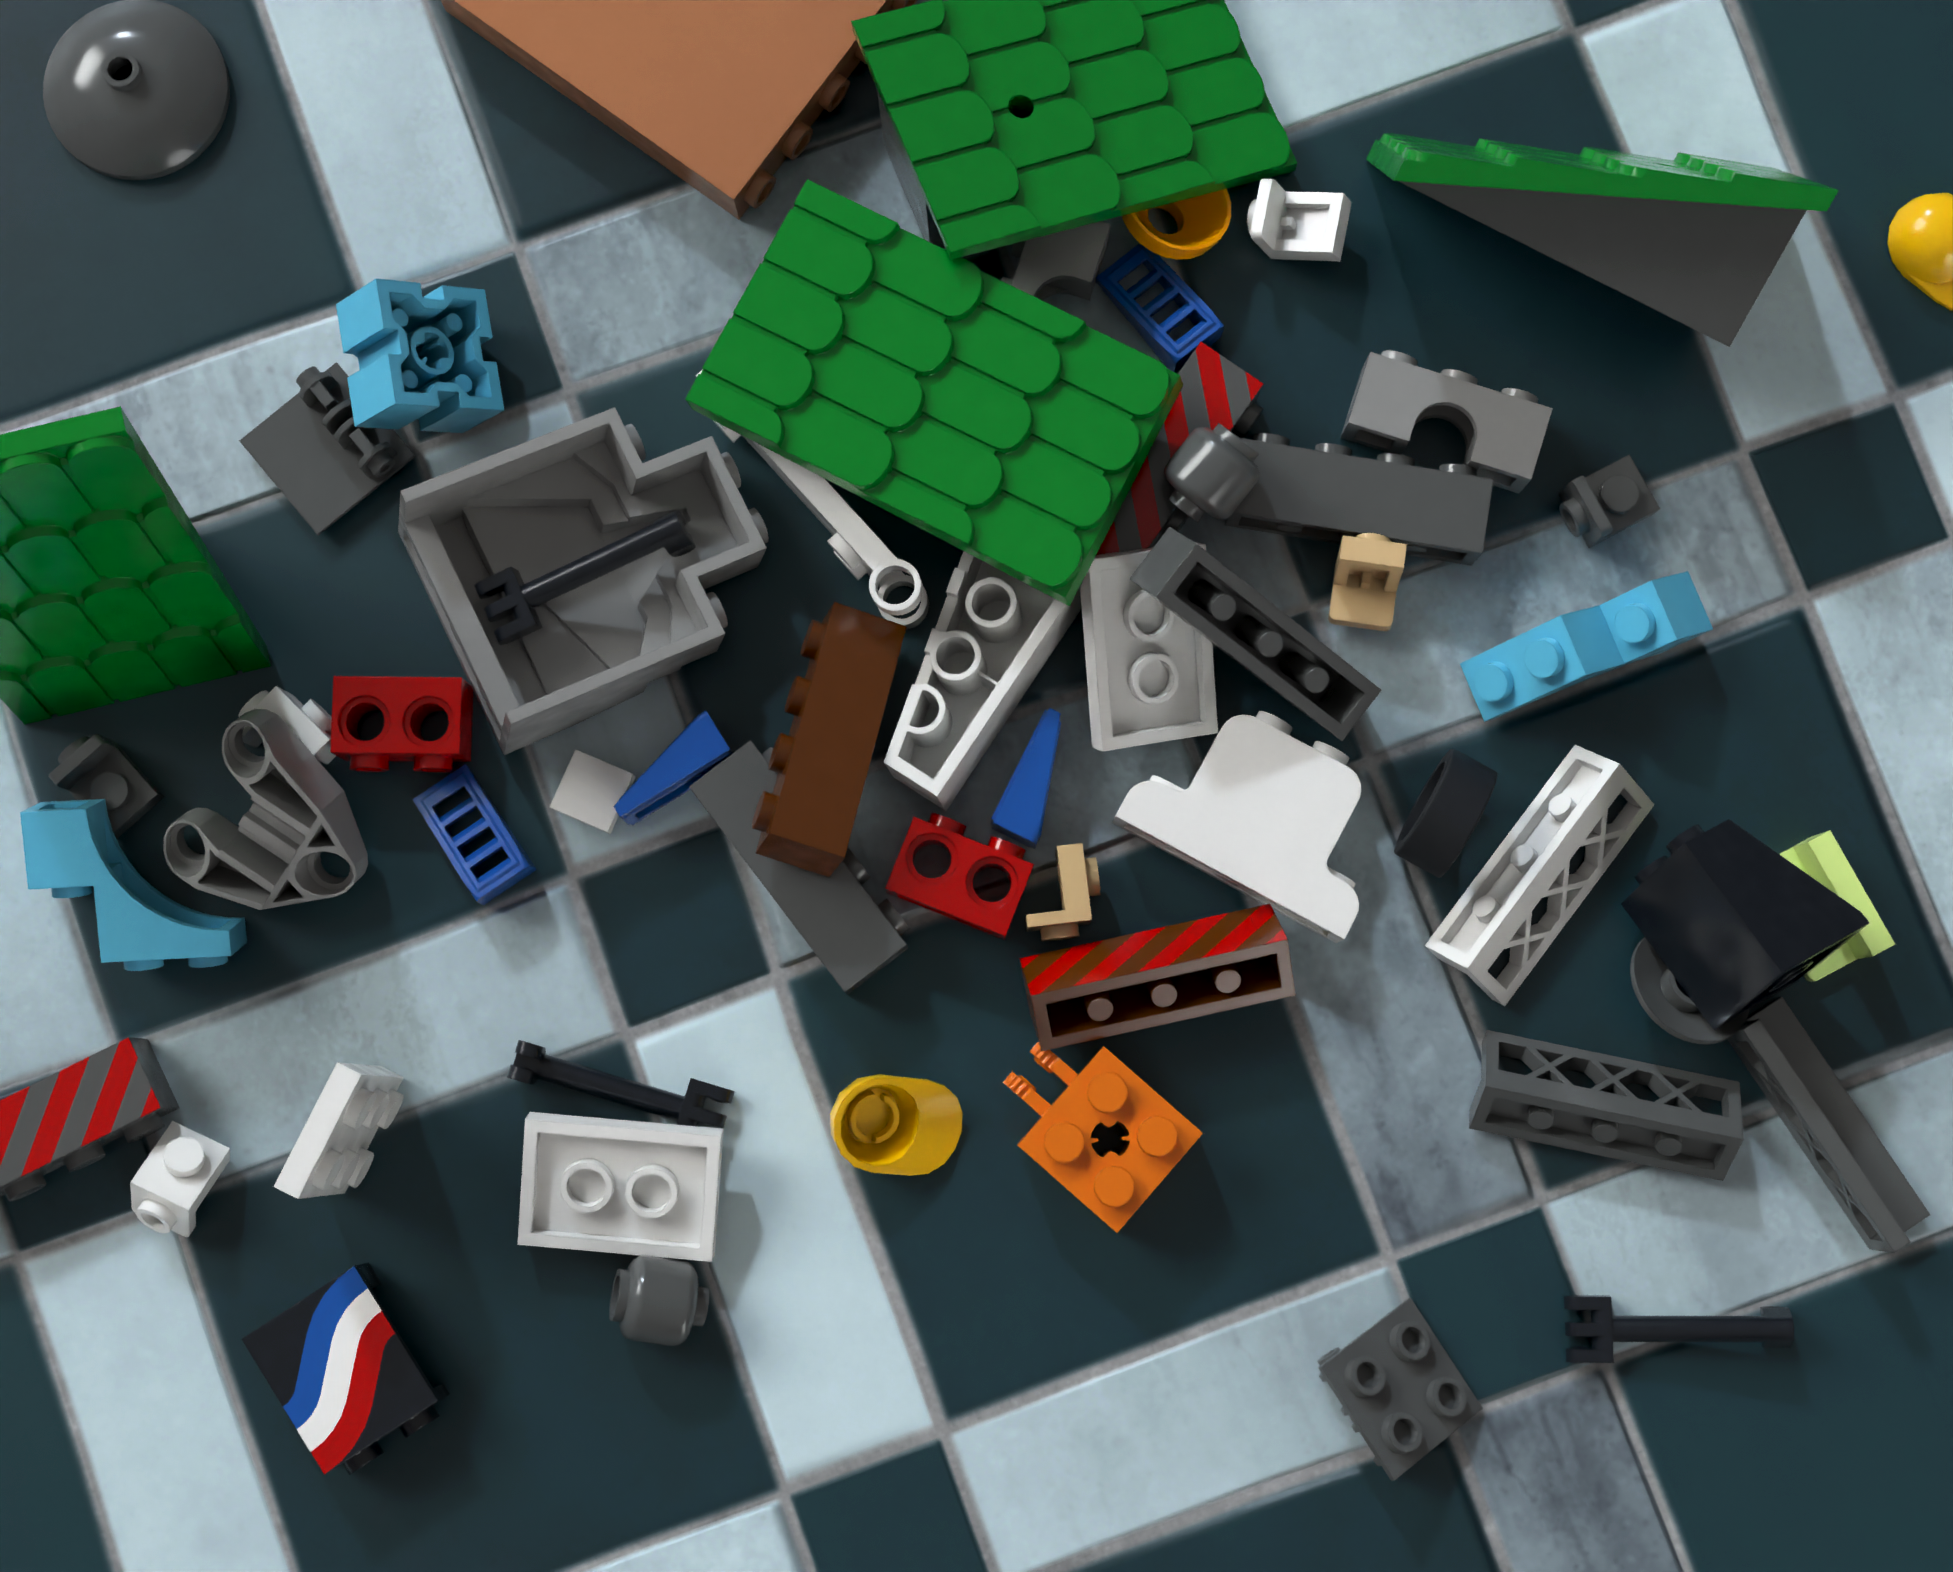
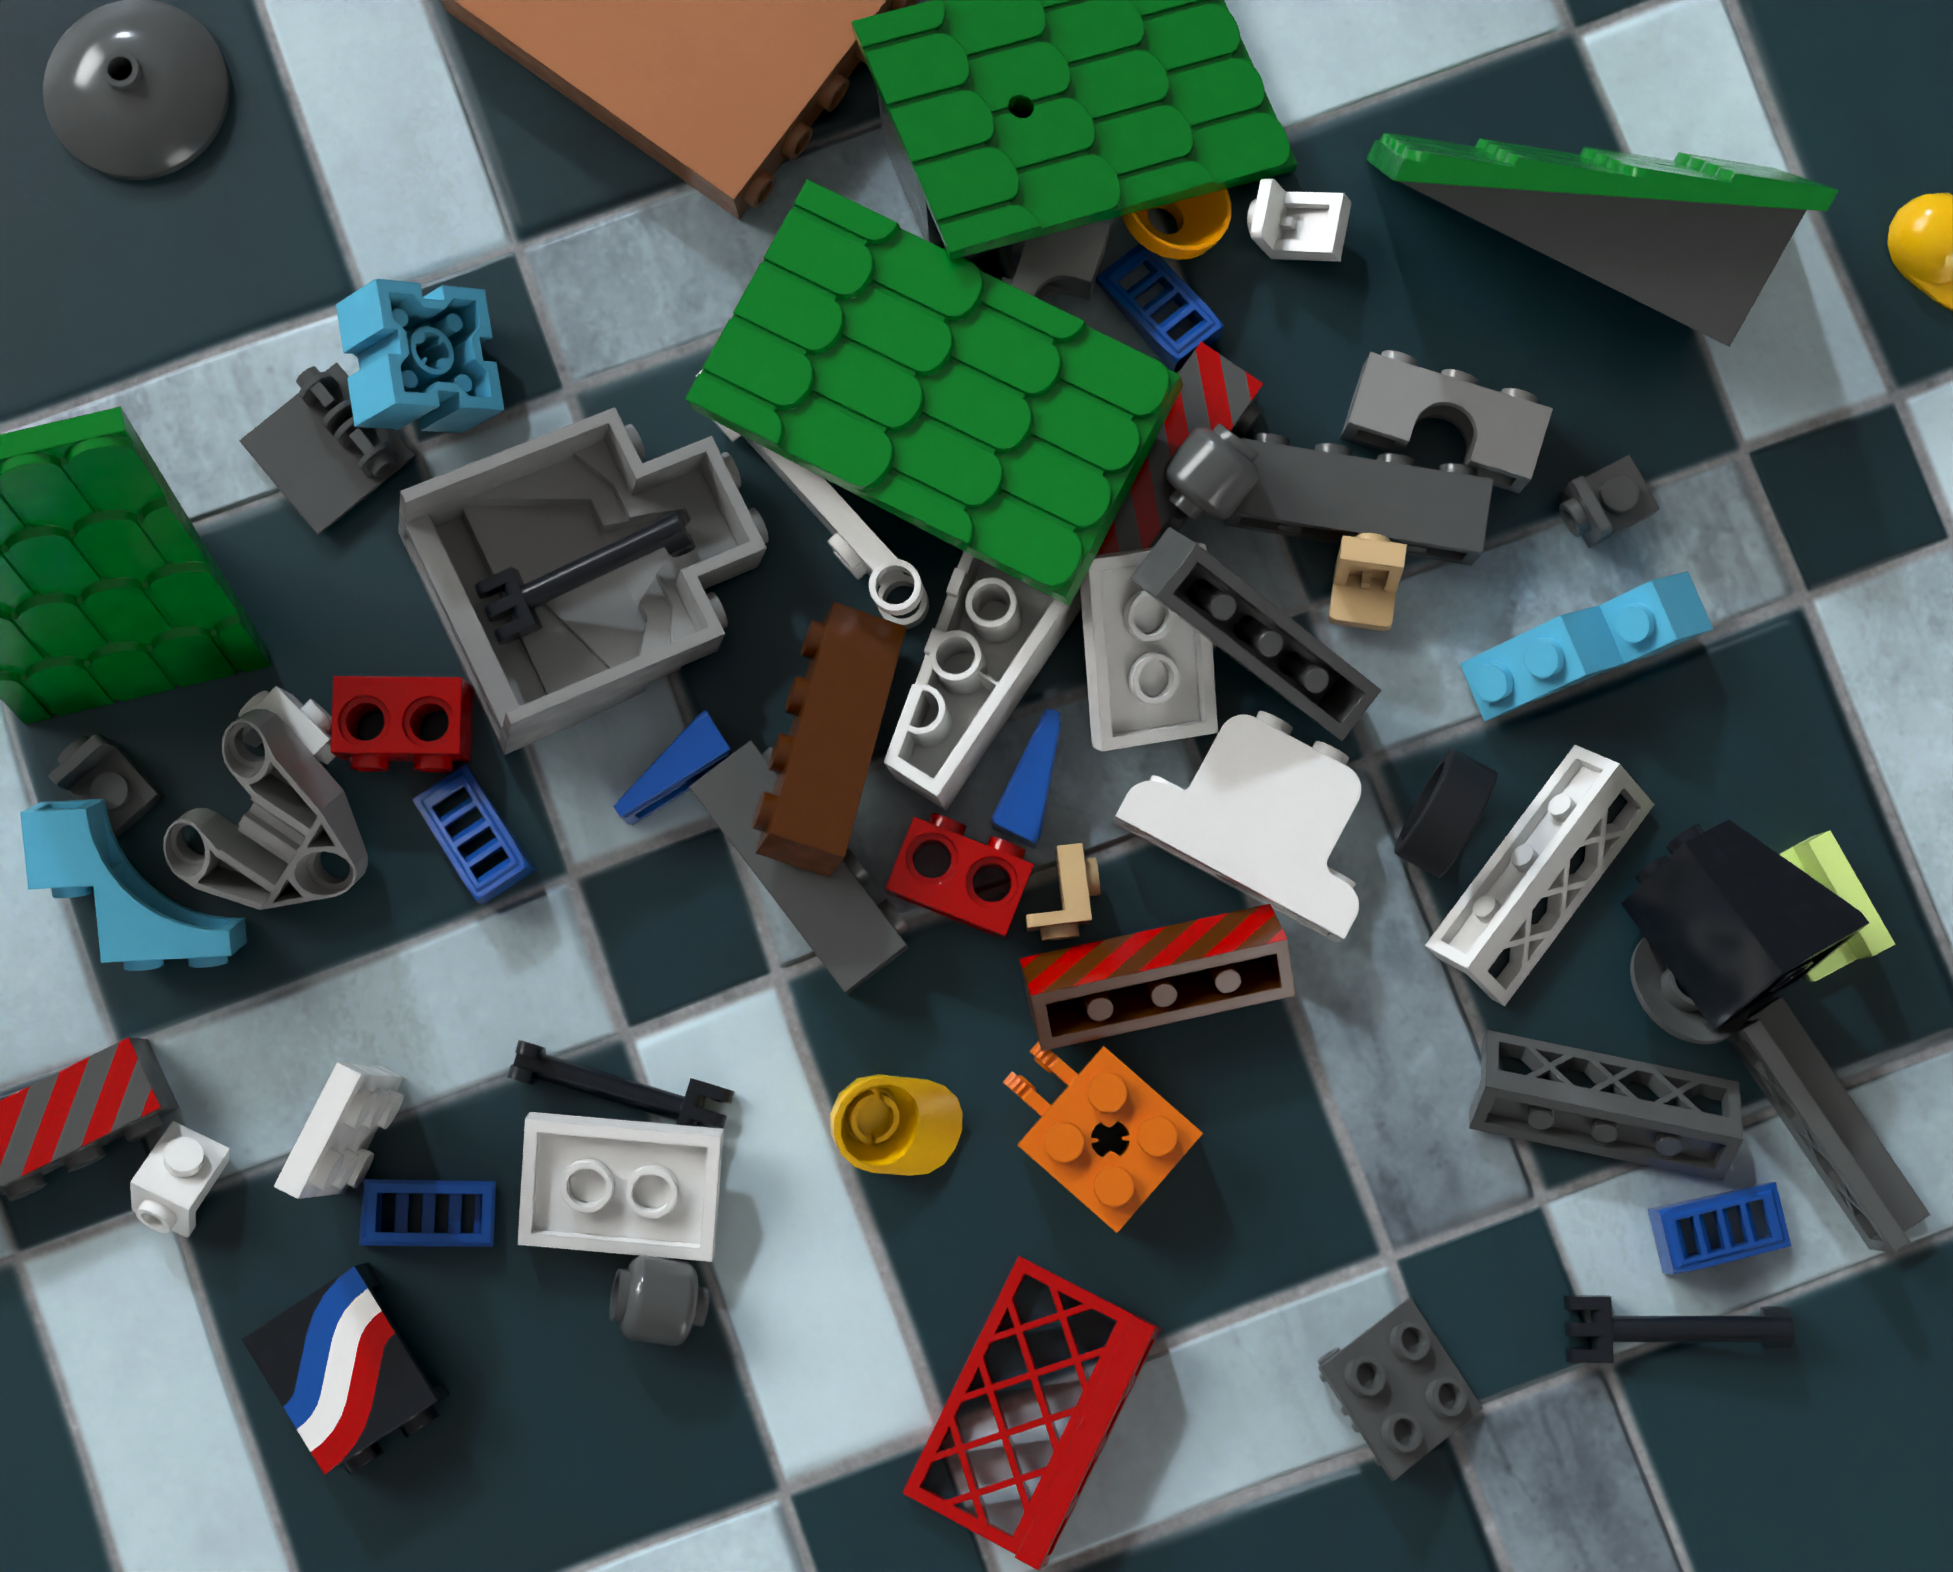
(372, 1210): none -> blue slope
(591, 791): white tile -> none
(1082, 1438): none -> red fence
(1670, 1239): none -> blue slope

